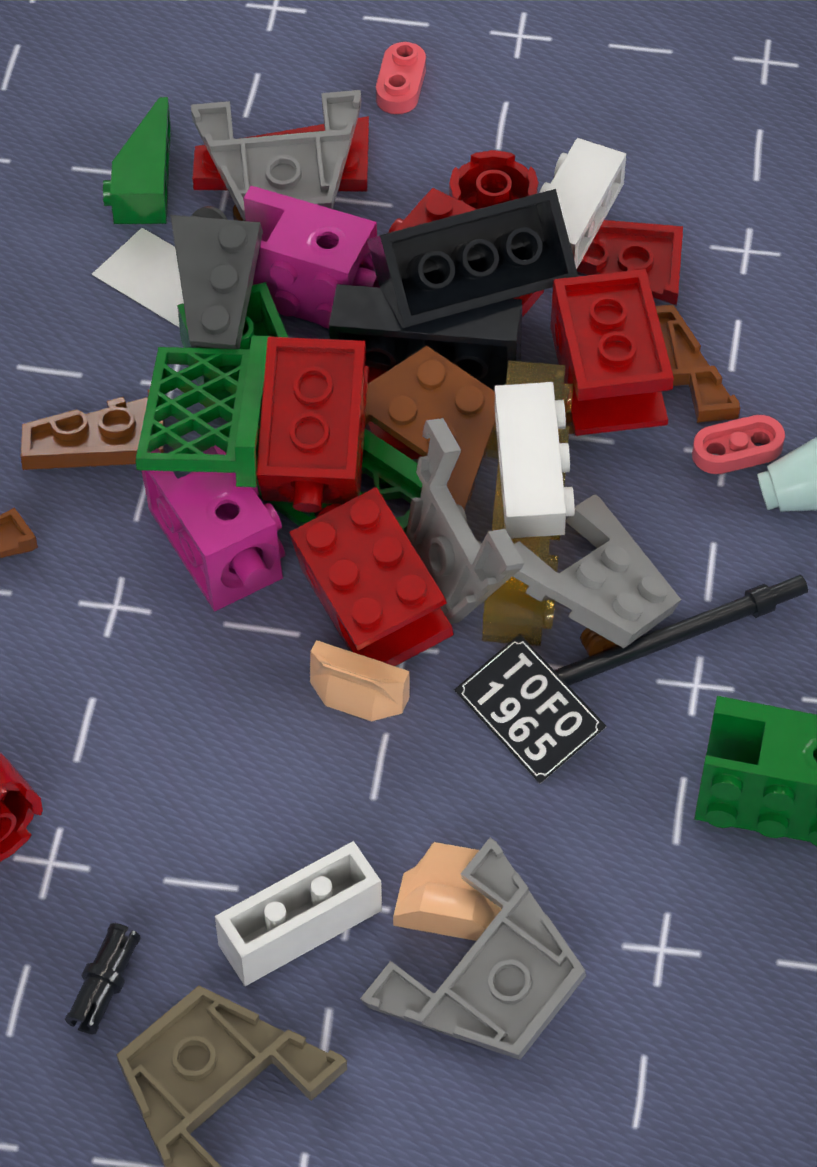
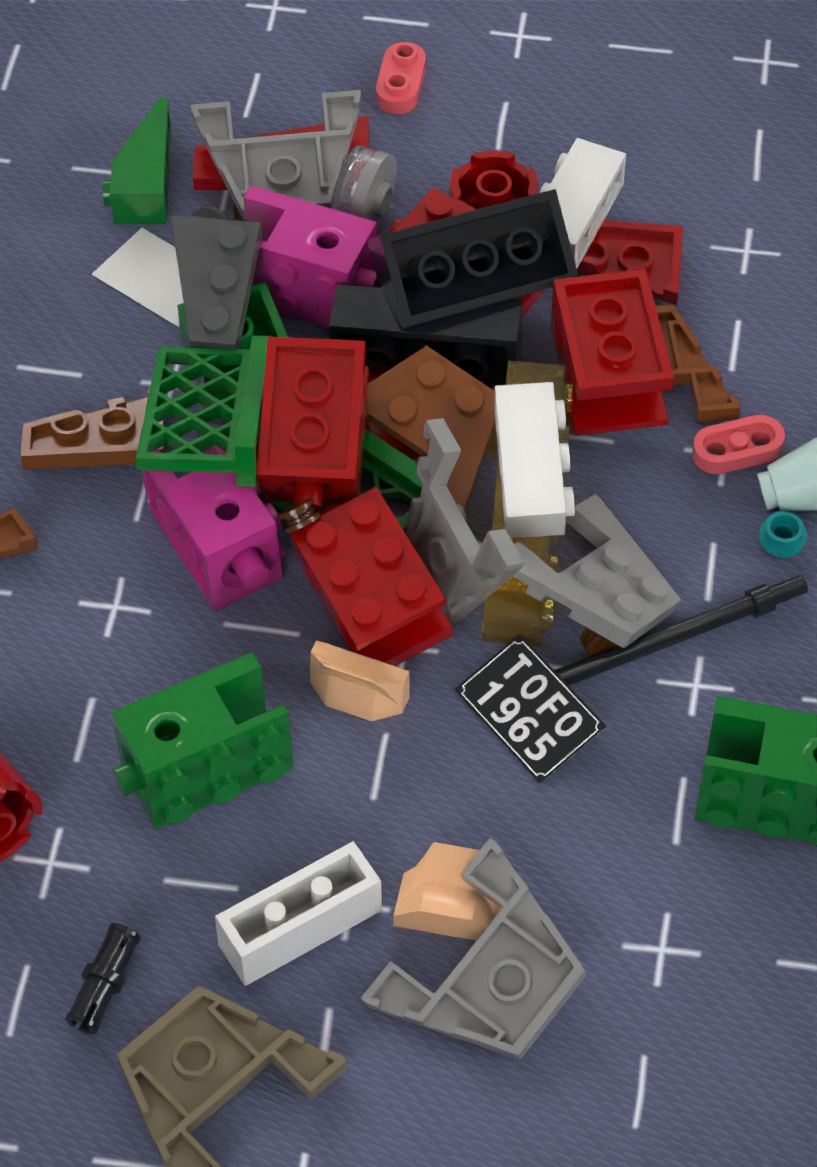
(201, 742): none -> green torso
(298, 515): none -> reddish brown piece
(366, 184): none -> light grey piece
(783, 524): none -> teal plate

